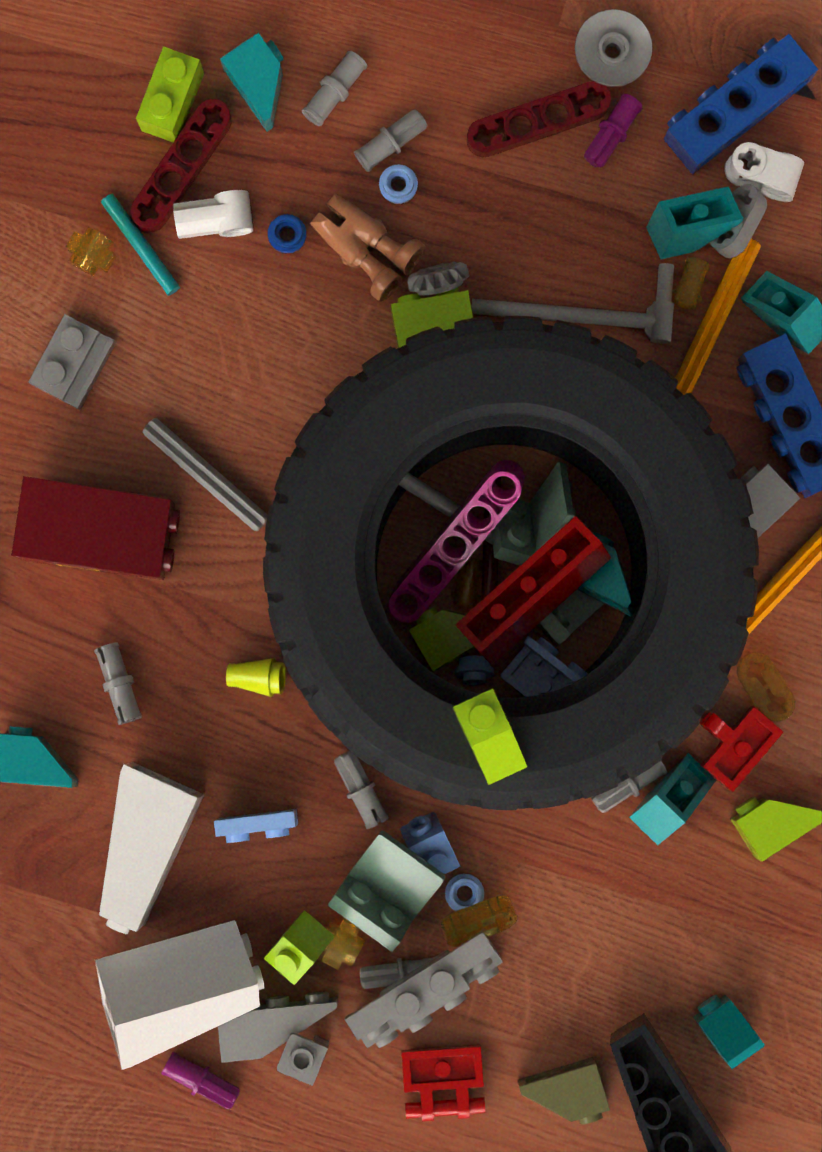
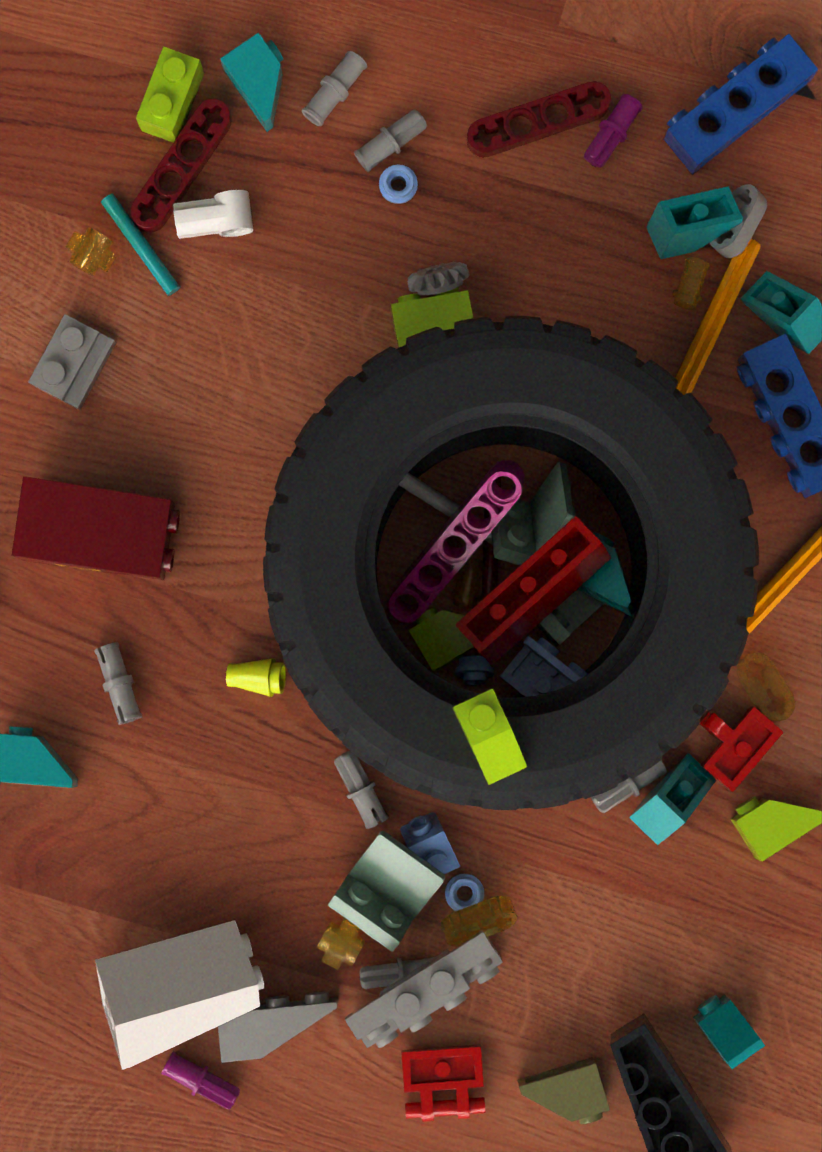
(145, 839): white slope -> none
(205, 474): light grey axle -> none
(273, 823): light blue plate -> none
(283, 222): blue plate -> none
(299, 947): lime slope -> none
(303, 1057): light grey bracket -> none
(359, 233): nougat piece -> none
(616, 30): light grey dish -> none
(656, 321): light grey bar -> none
(768, 496): light grey slope -> none
(770, 171): white piece -> none

